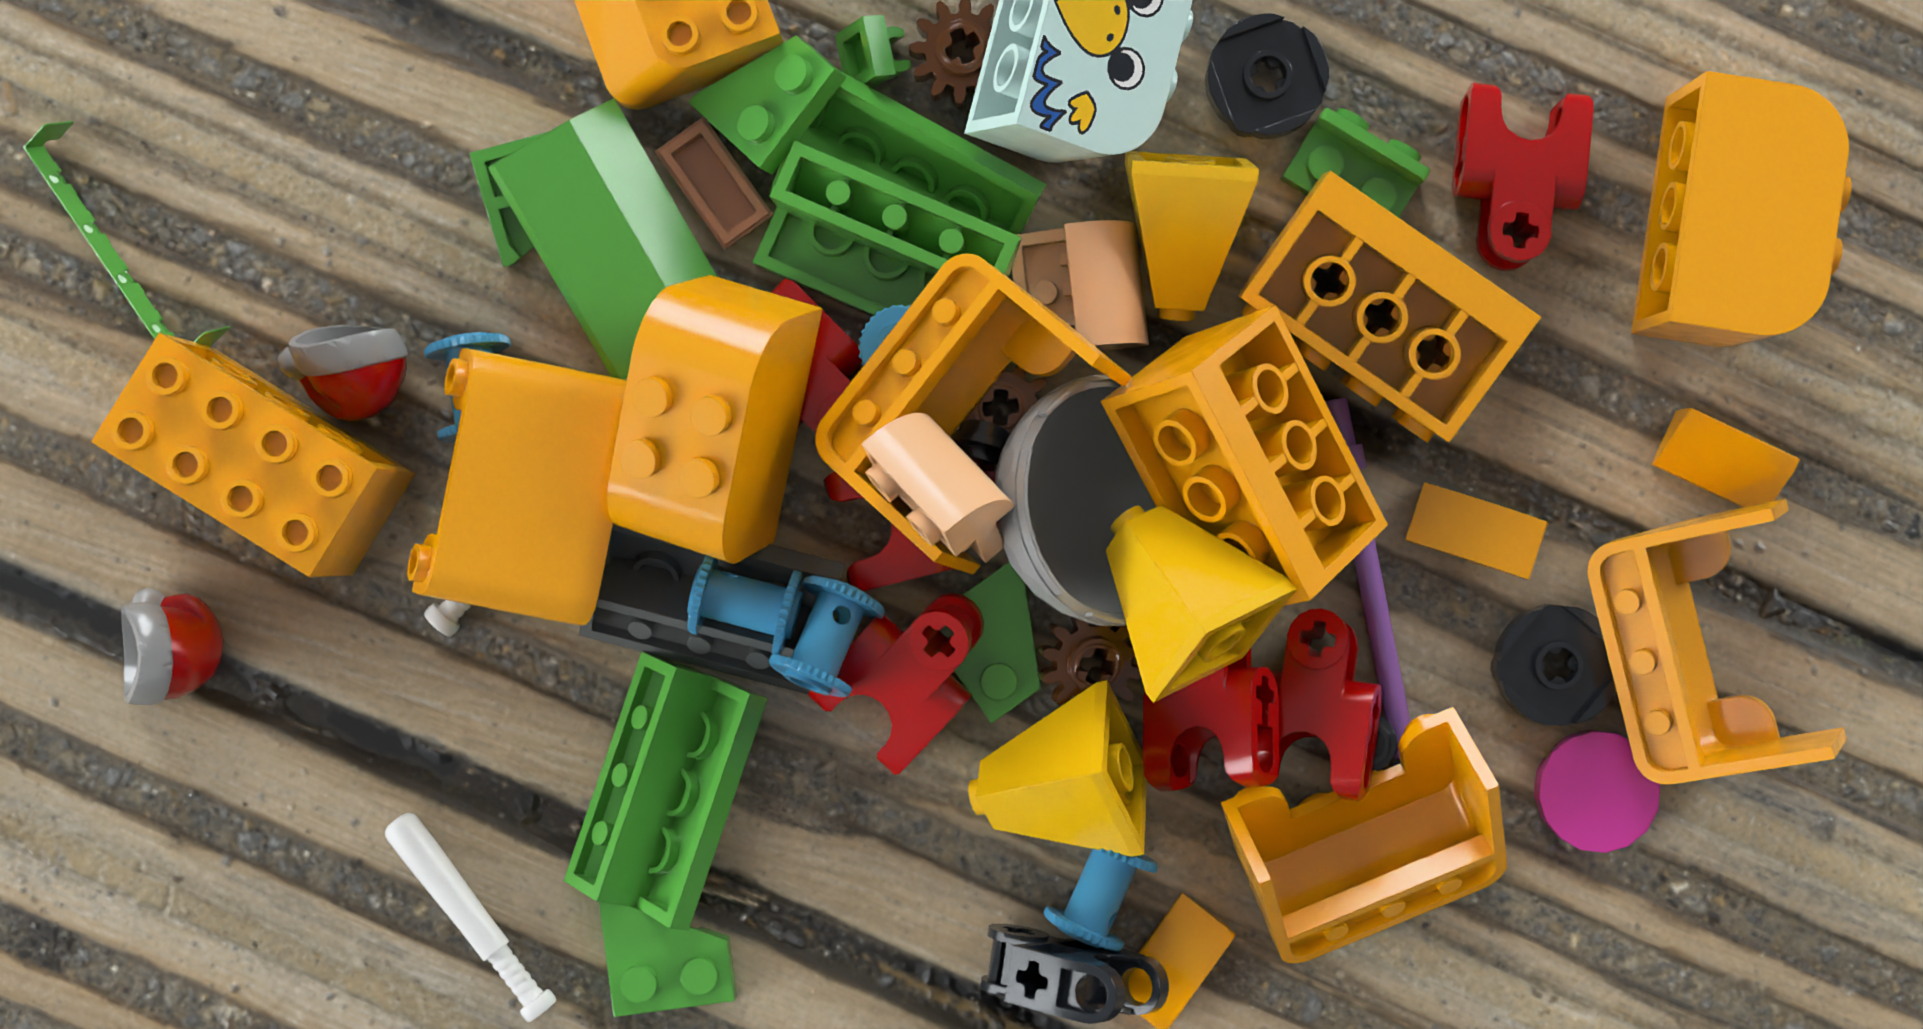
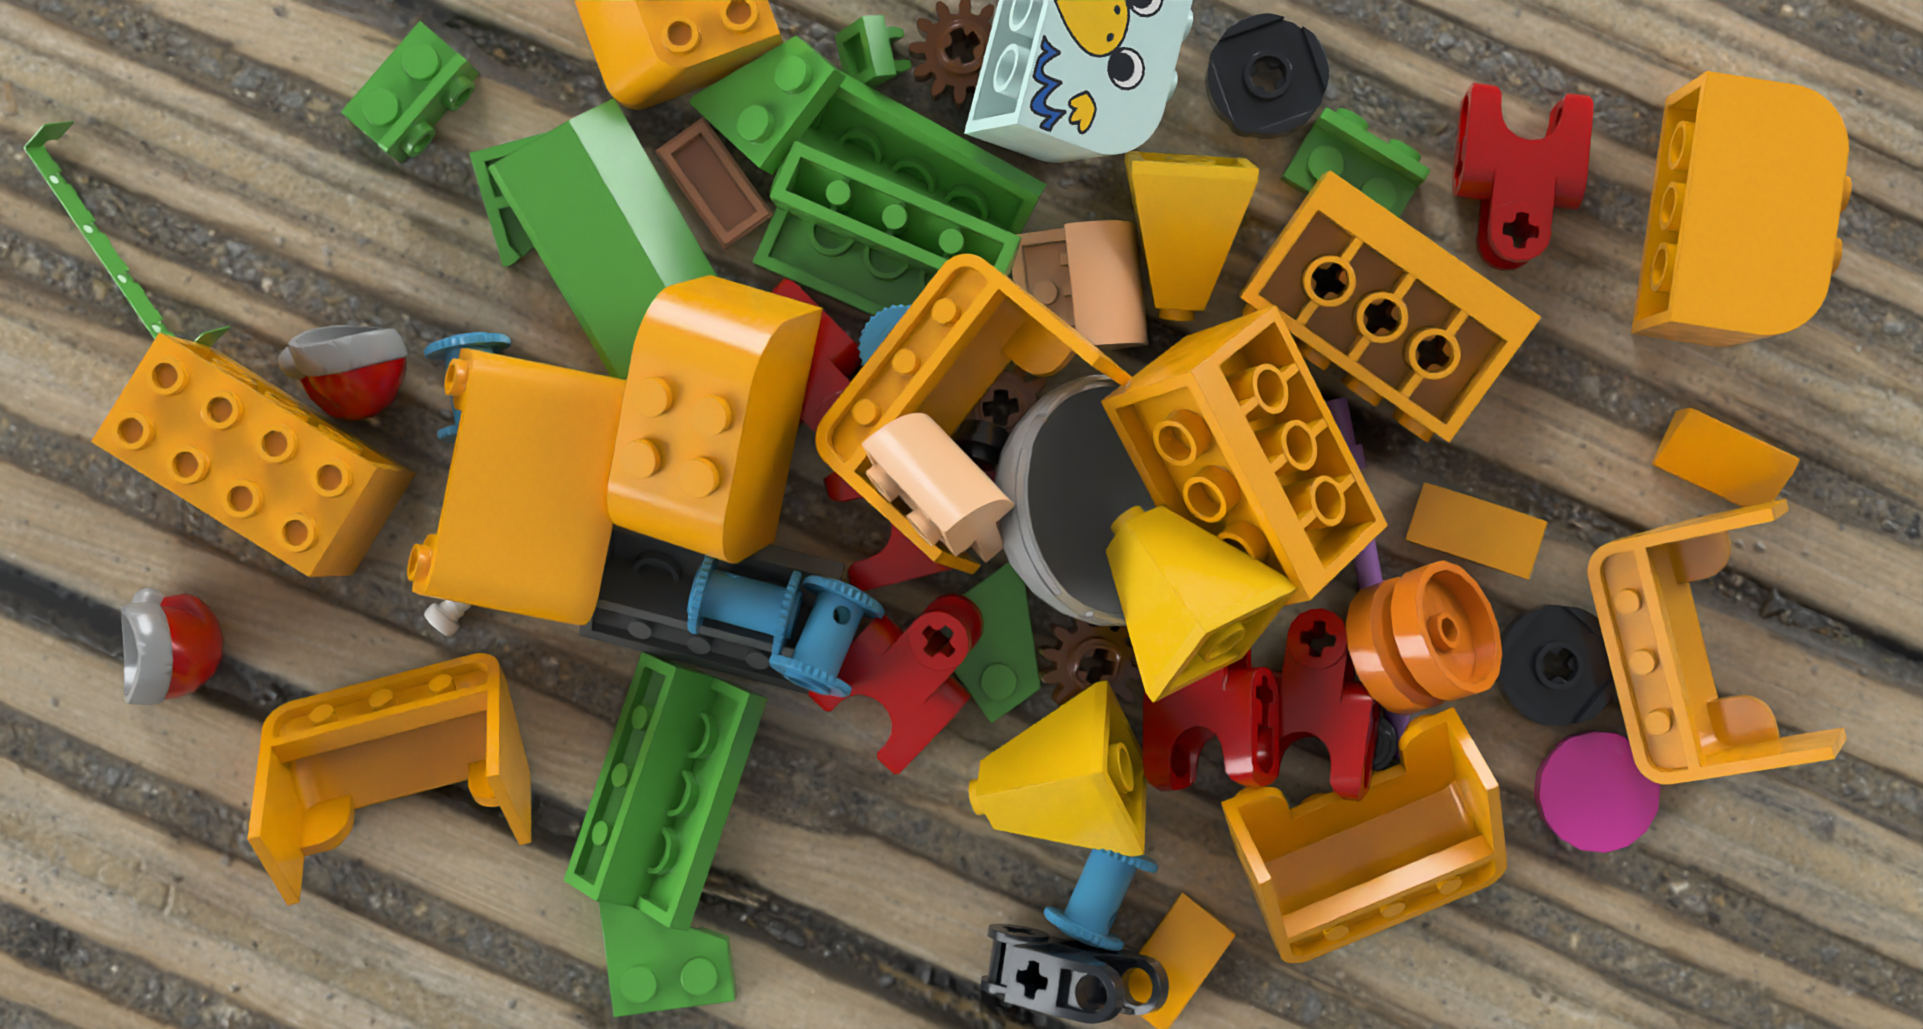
(382, 744): none -> light orange windscreen
(412, 93): none -> bright green bracket
(454, 896): white piece -> none
(1424, 638): none -> orange wheel

